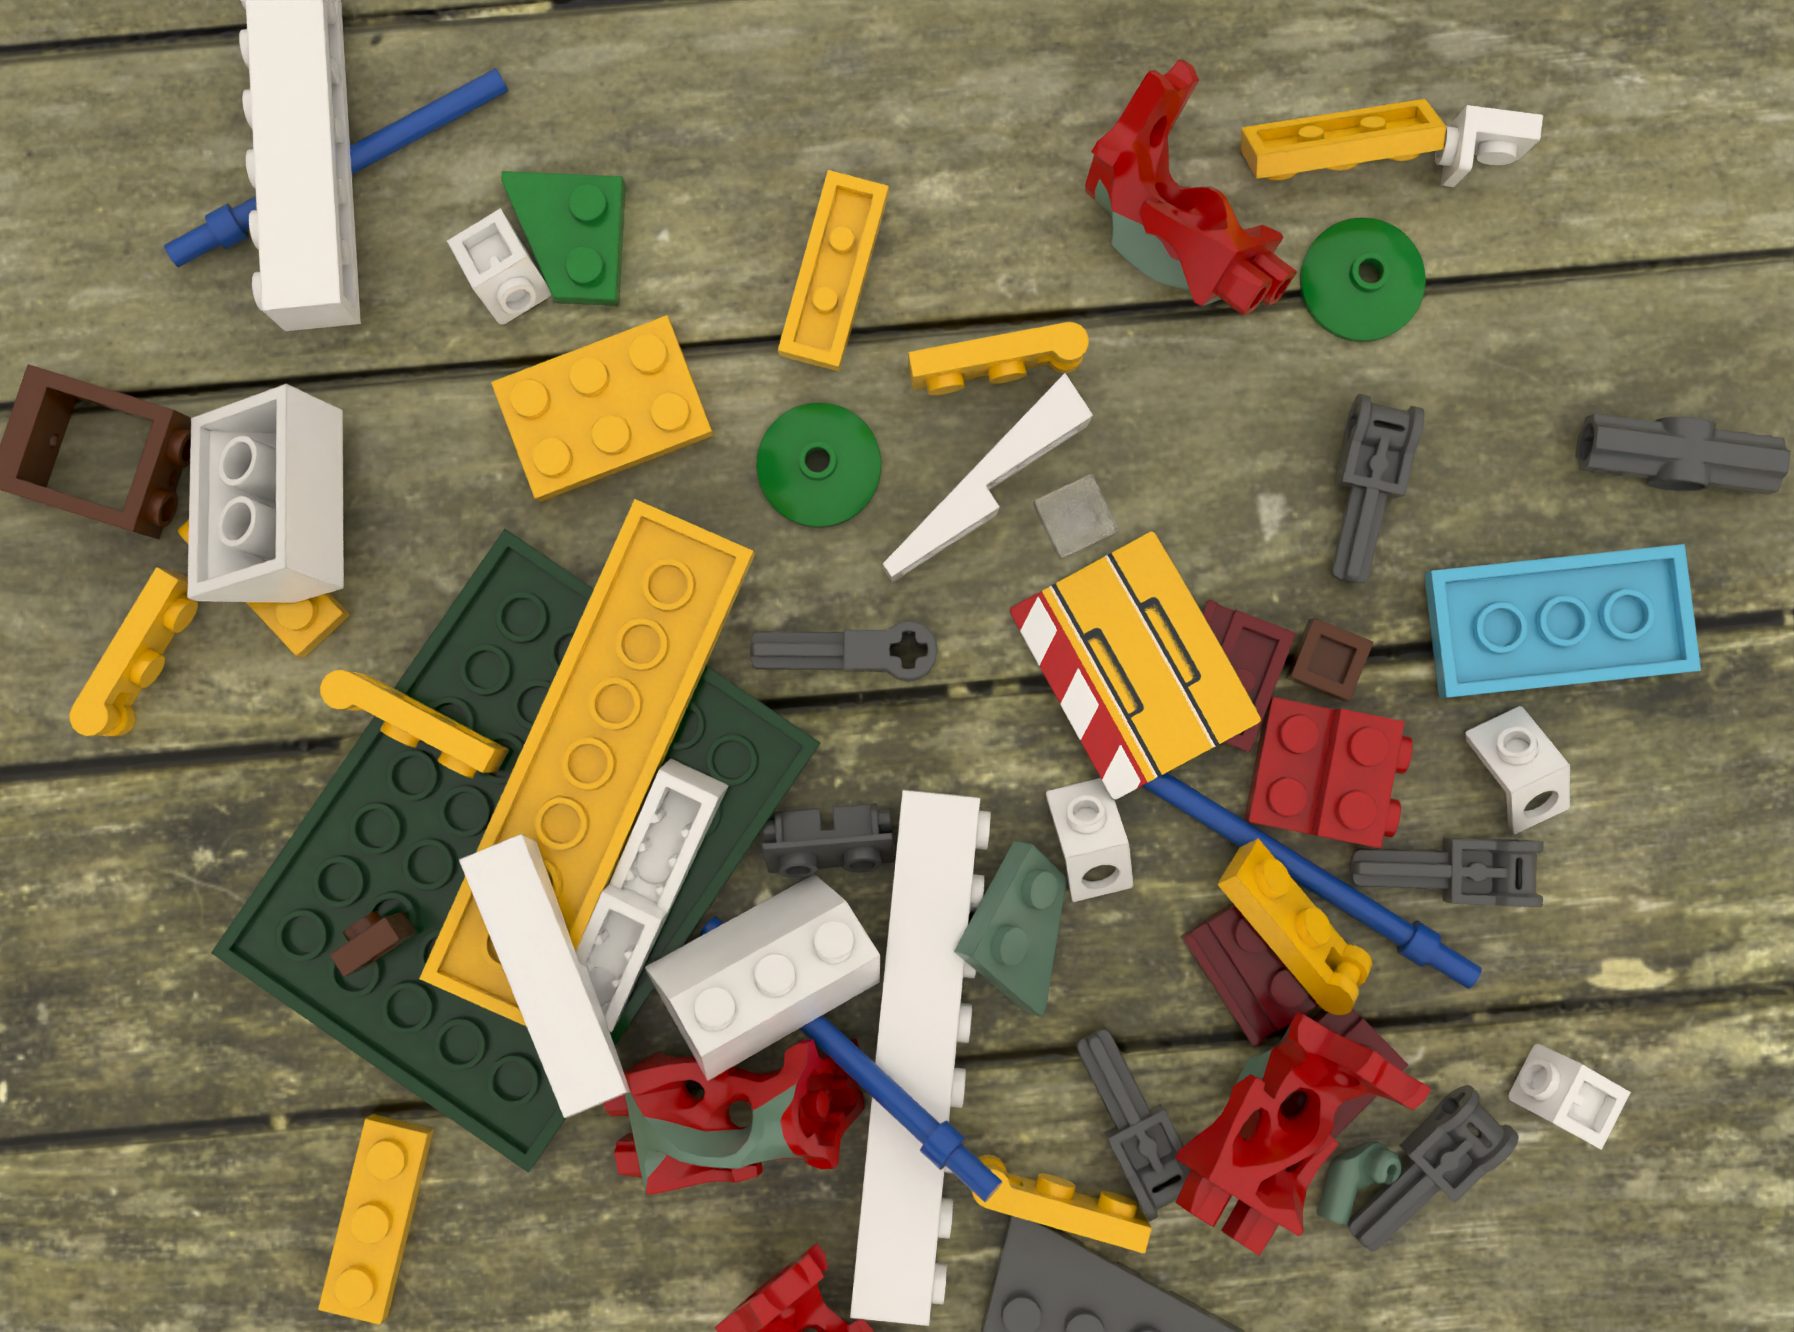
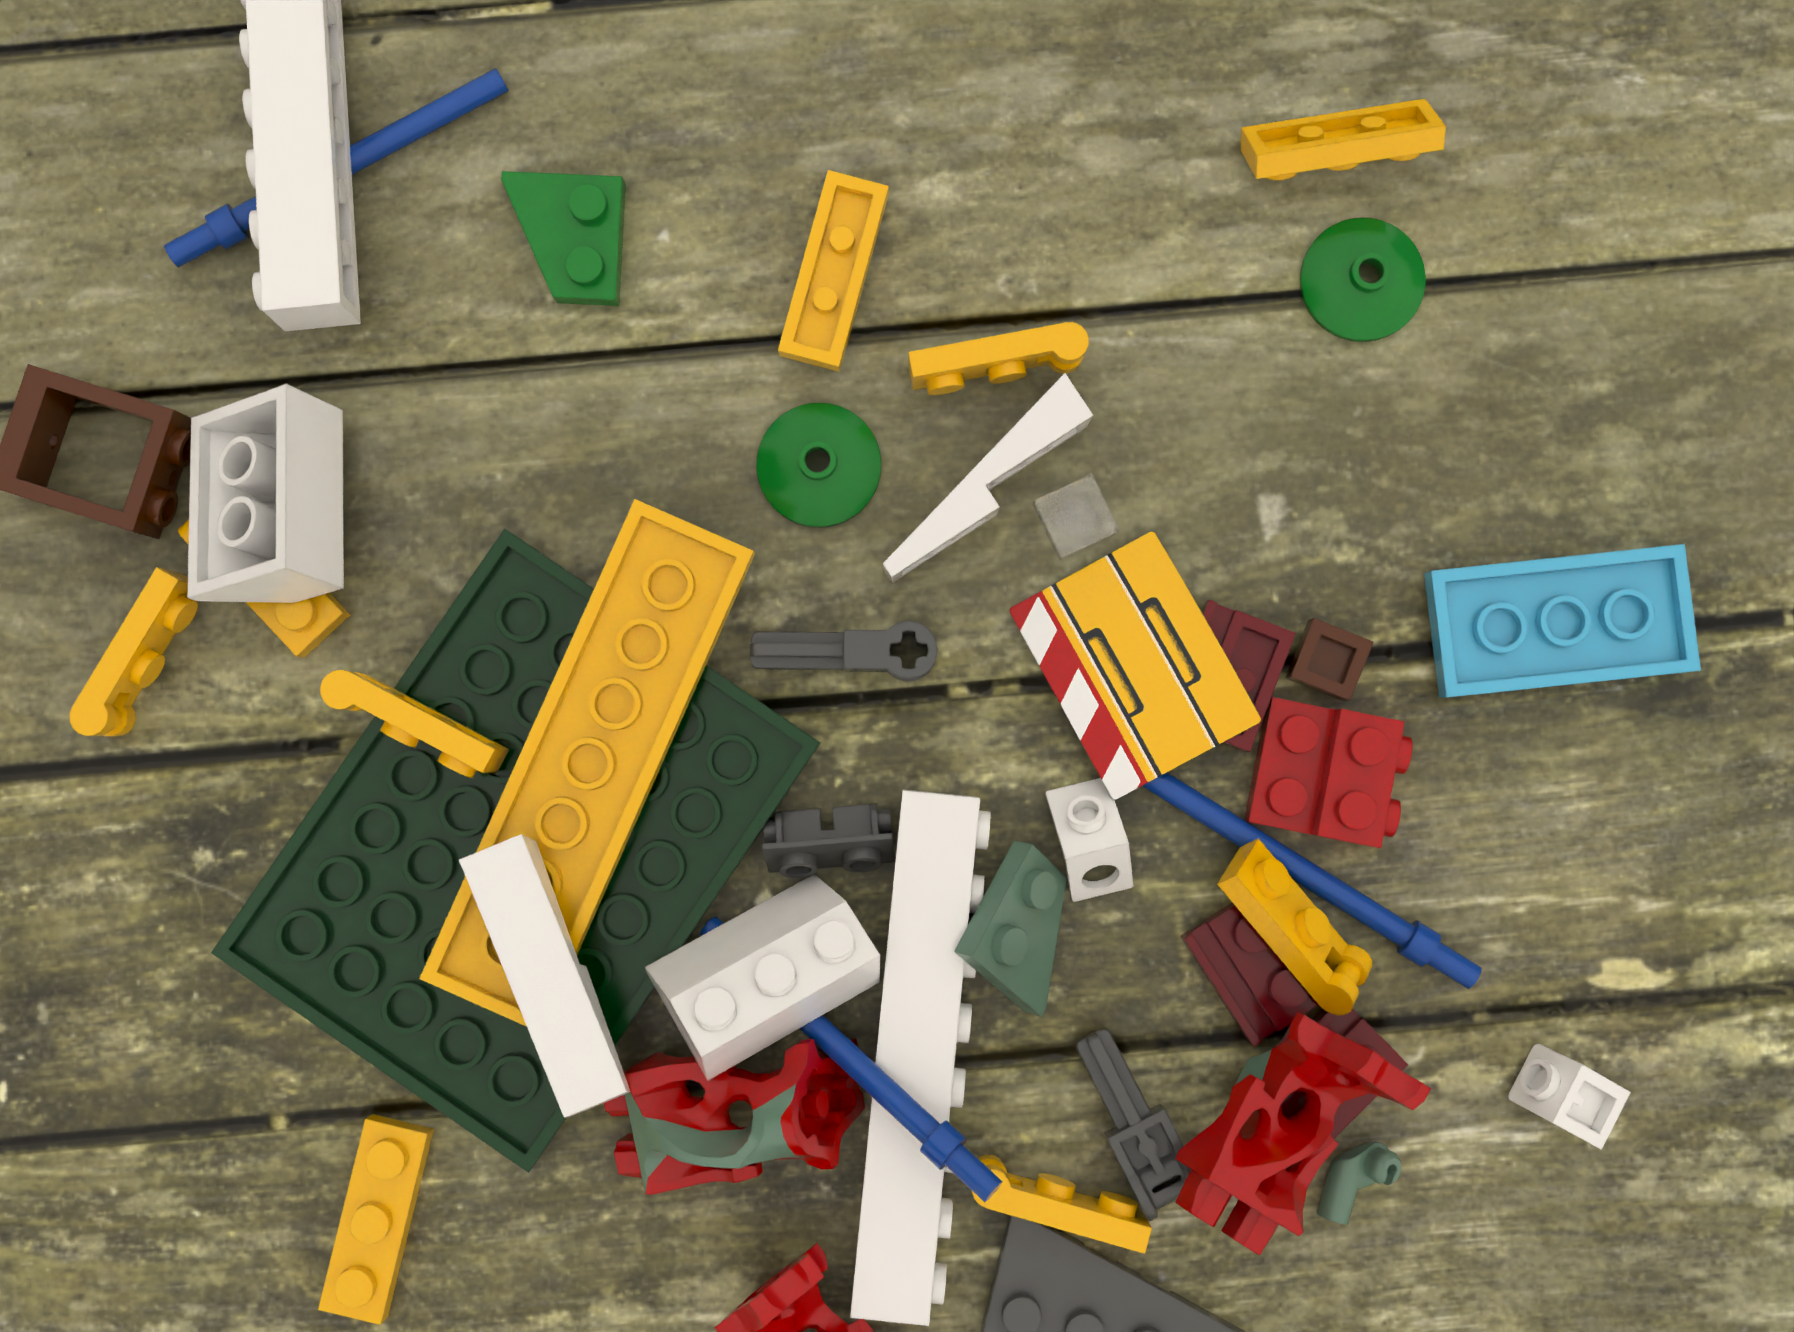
(370, 940): reddish brown plate -> none
(499, 267): white bracket -> none
(602, 409): yellow plate -> none
(647, 882): white slope -> none
(1176, 230): red hips -> none
(1375, 466): dark grey connector -> none
(1443, 1158): dark grey connector -> none
(1467, 870): dark grey connector -> none
(1489, 133): white bracket -> none
(1523, 765): white bracket -> none
(1682, 454): dark grey piece -> none

